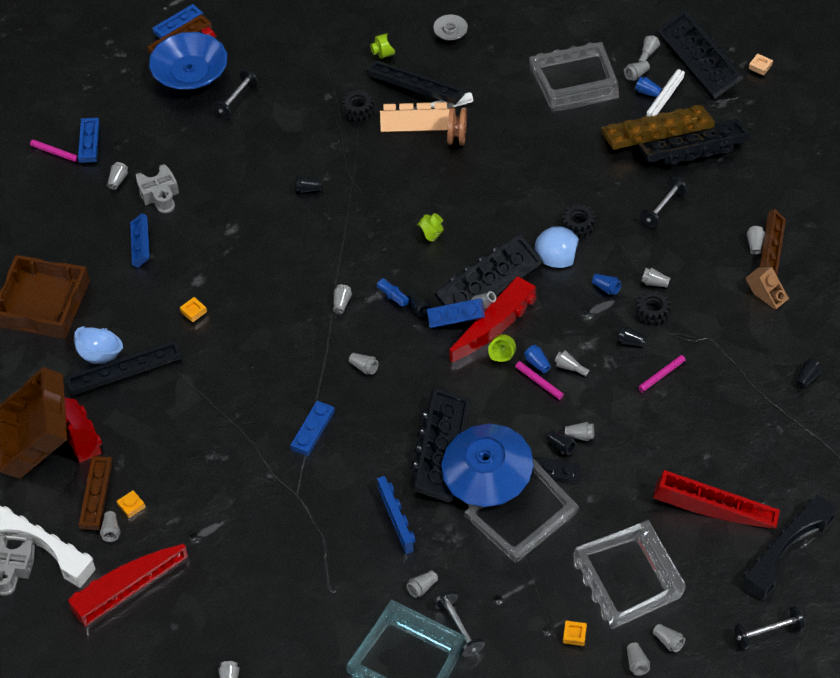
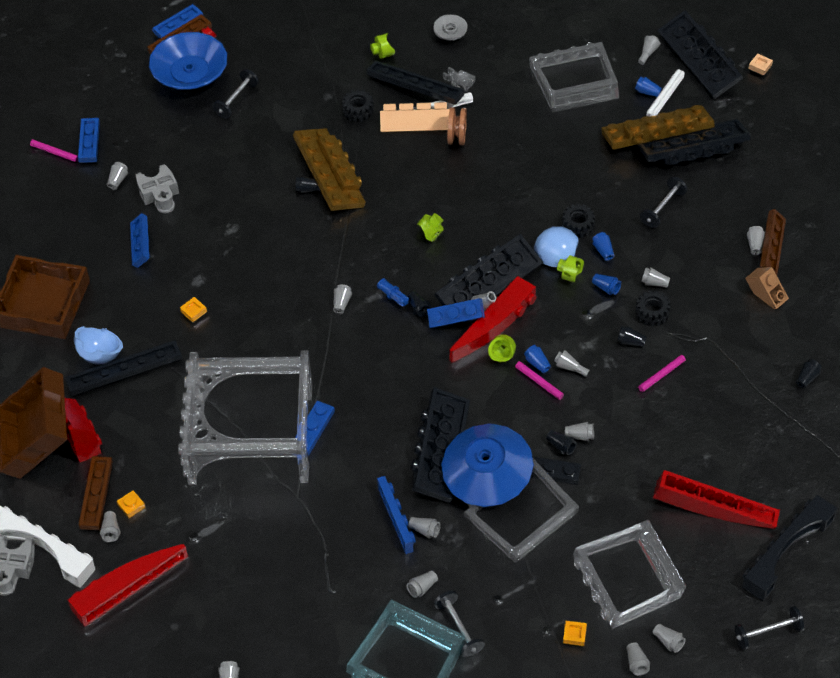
(200, 451): none -> clear arch
(330, 168): none -> pearl gold plate
(365, 363): light grey cone -> none
(426, 526): none -> light grey cone
(461, 79): none -> clear plate
(569, 268): none -> lime piece
(603, 245): none -> blue cone
(635, 70): light grey cone -> none

